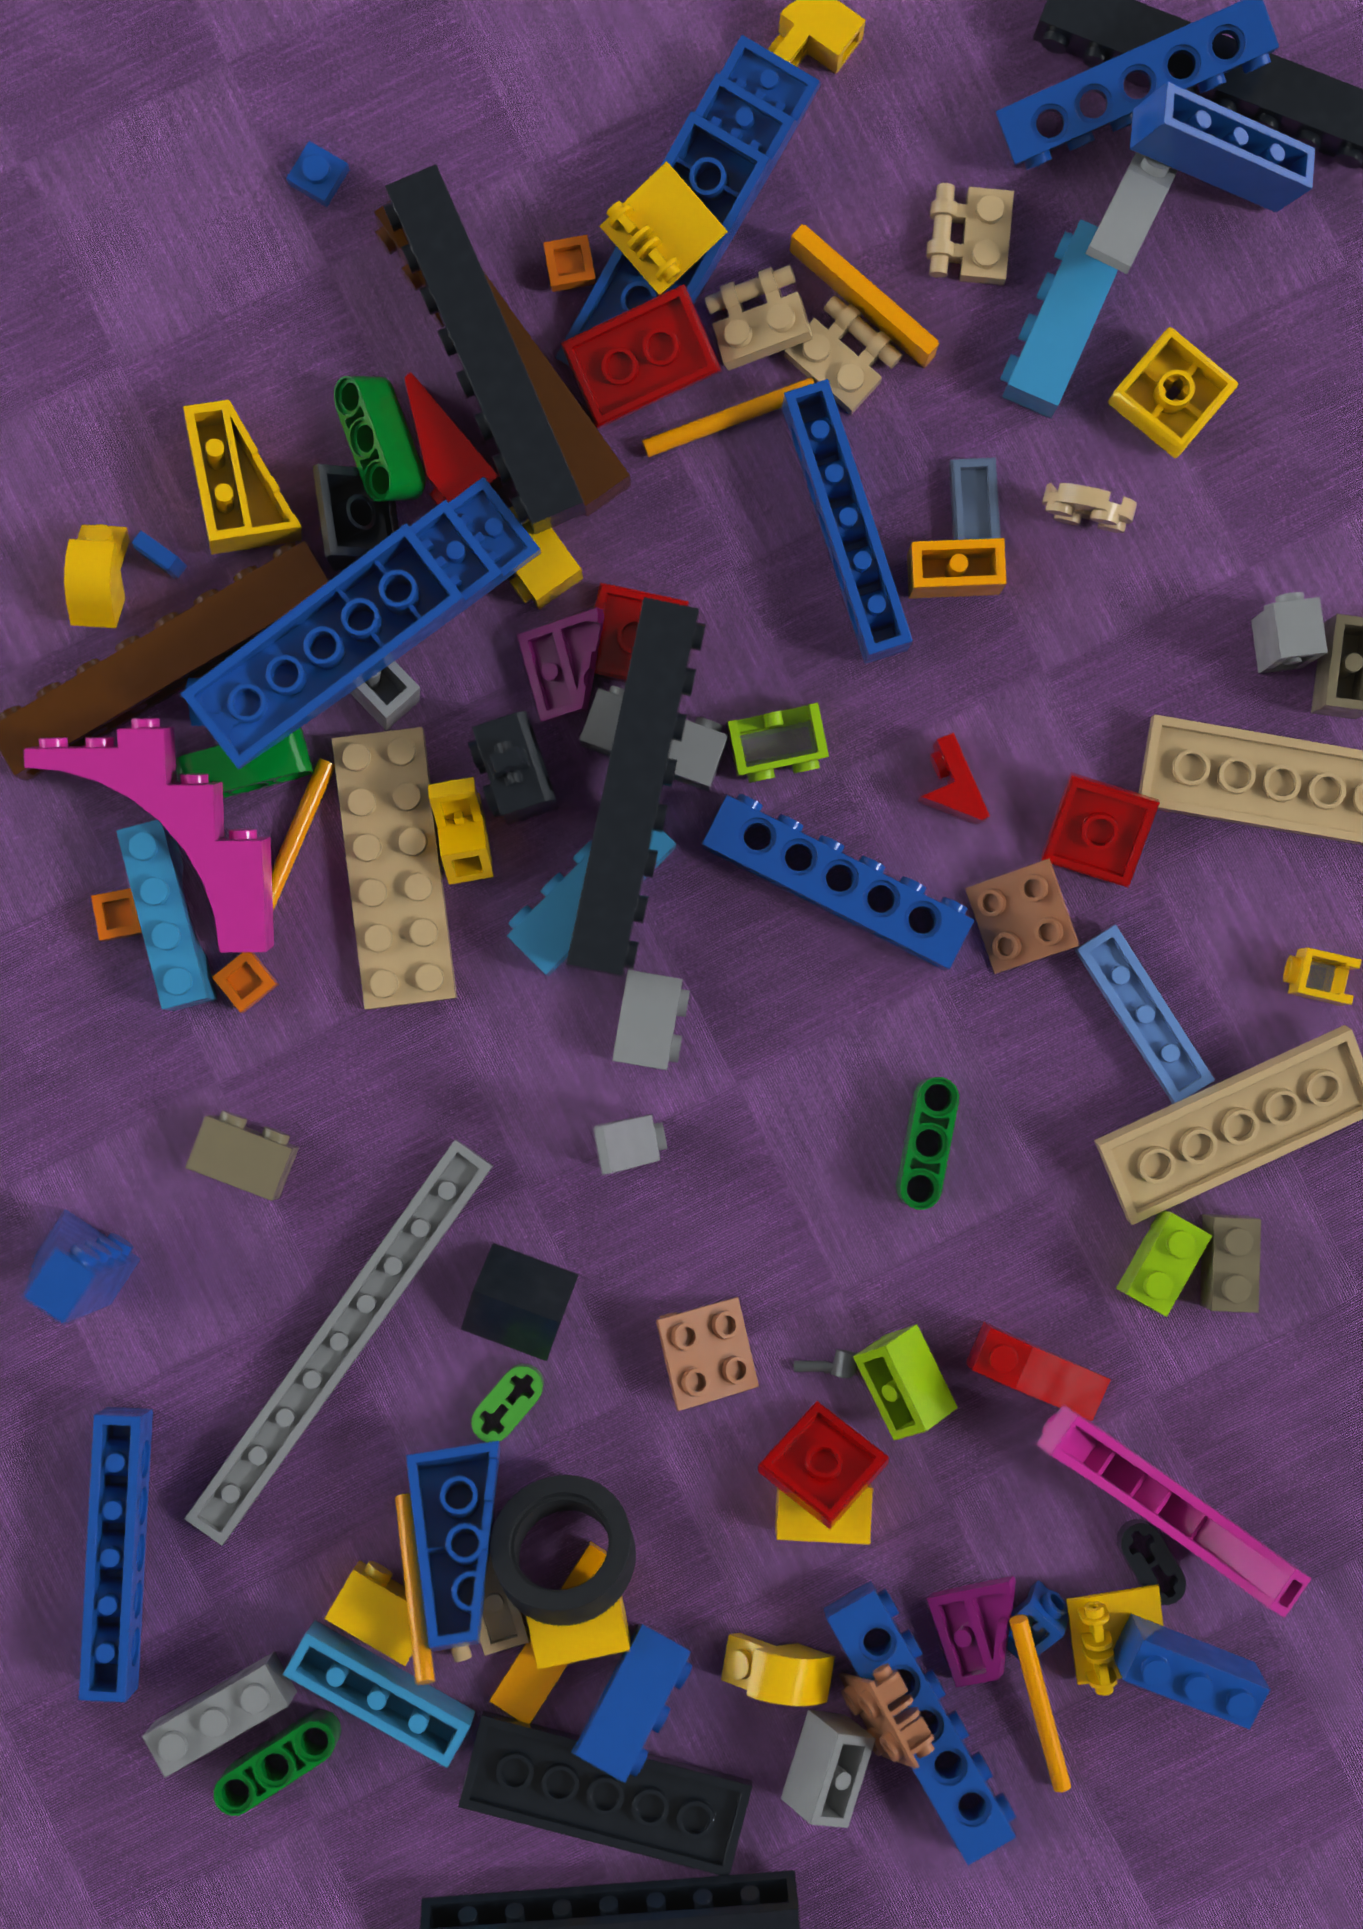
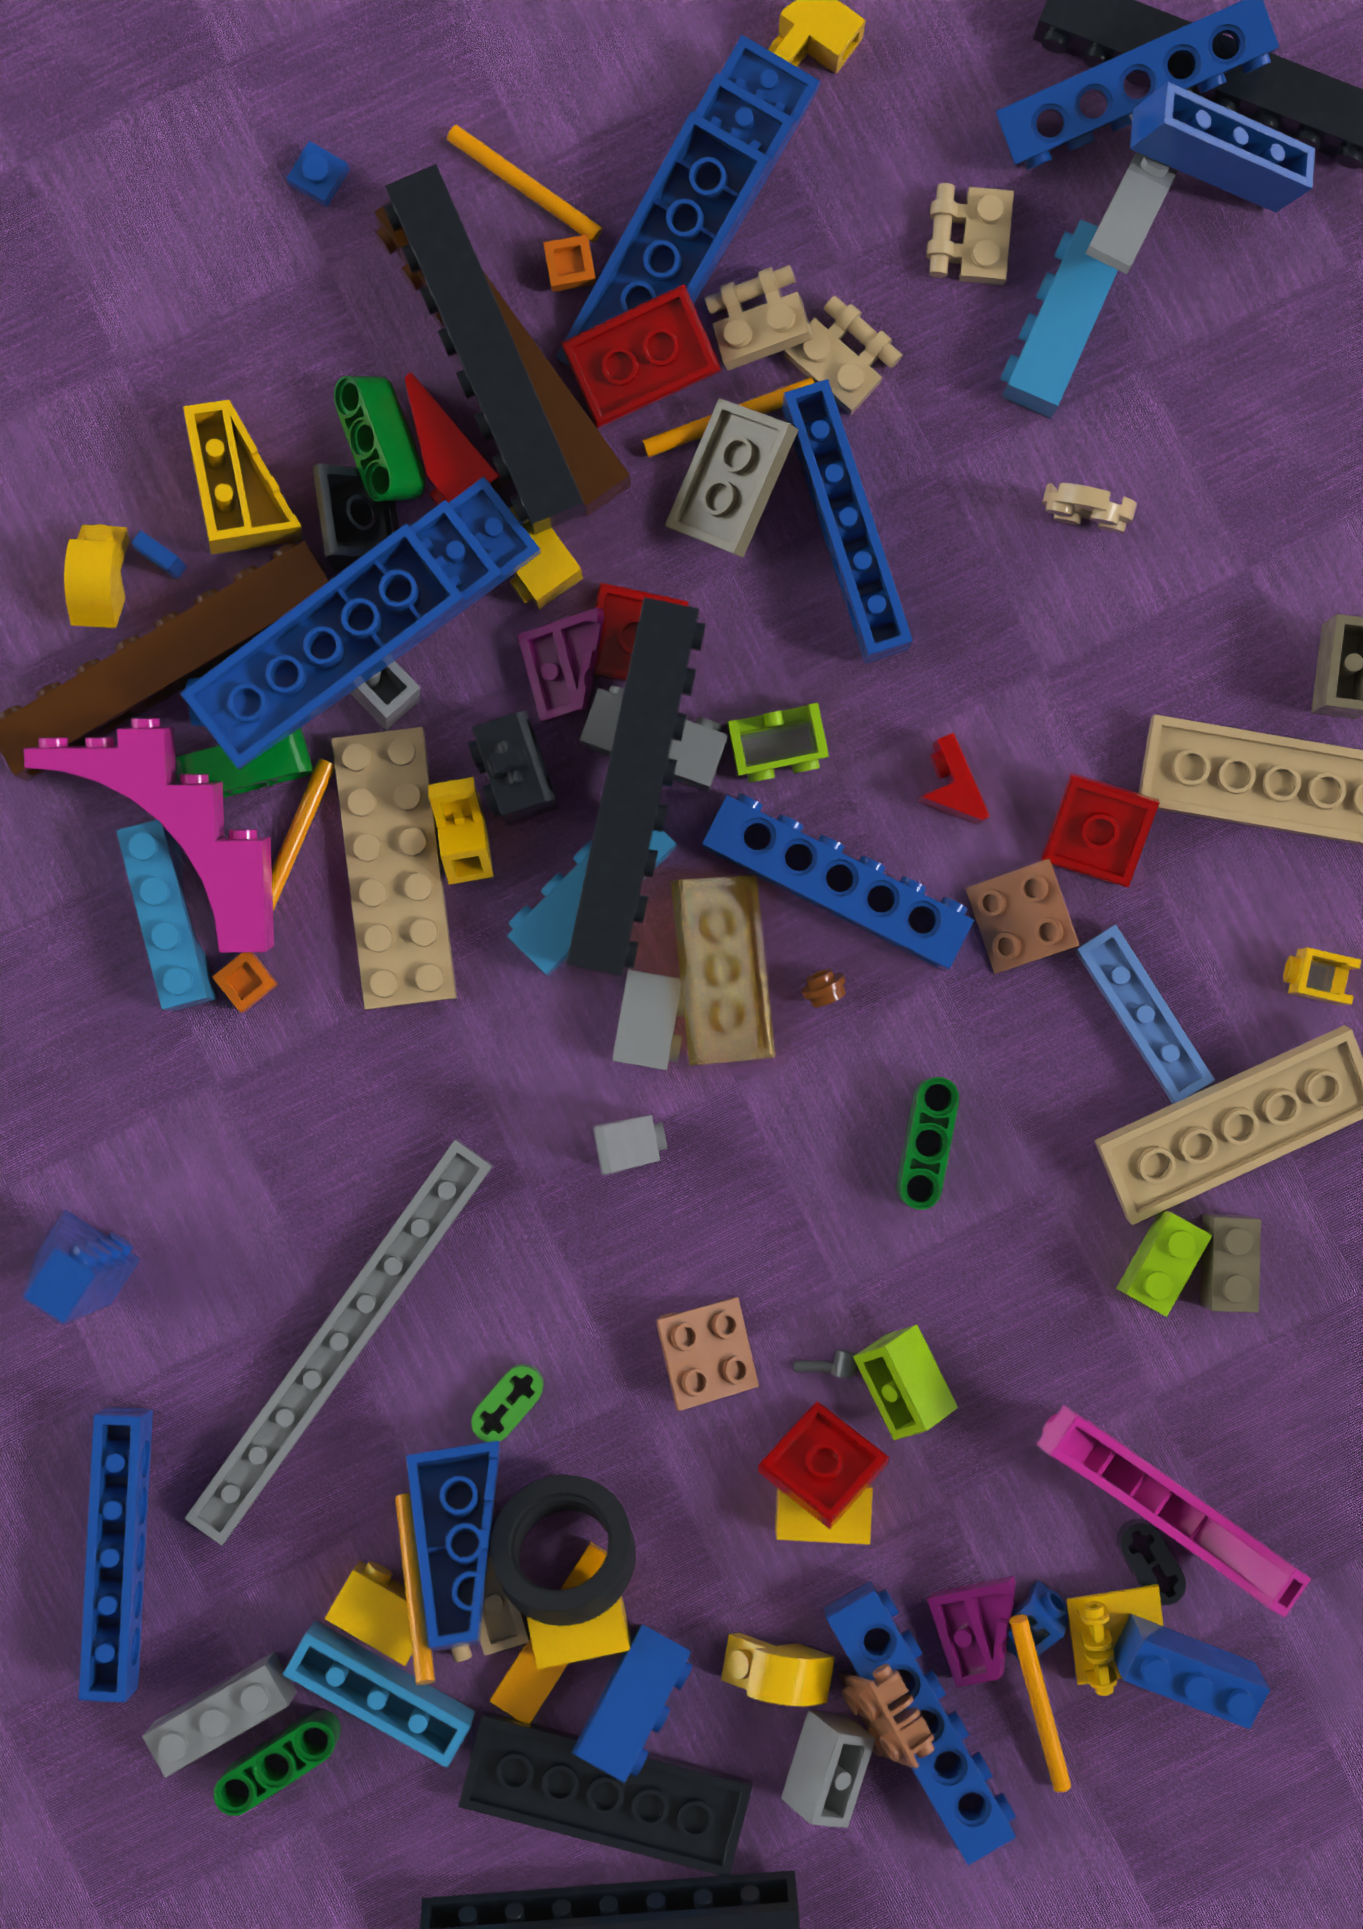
(115, 915): orange plate -> none
(243, 1155): dark tan brick -> none
(519, 1301): black slope -> none
(524, 183): none -> light orange bar
(662, 228): yellow hinge -> none
(722, 969): none -> clear yellow tile
(731, 477): none -> dark tan plate
(824, 987): none -> dark orange plate
(863, 295): light orange tile -> none
(956, 568): light orange brick -> none
(974, 498): sand blue tile -> none
(1036, 1371): red slope -> none
(1169, 364): yellow brick -> none
(1289, 633): light grey brick -> none

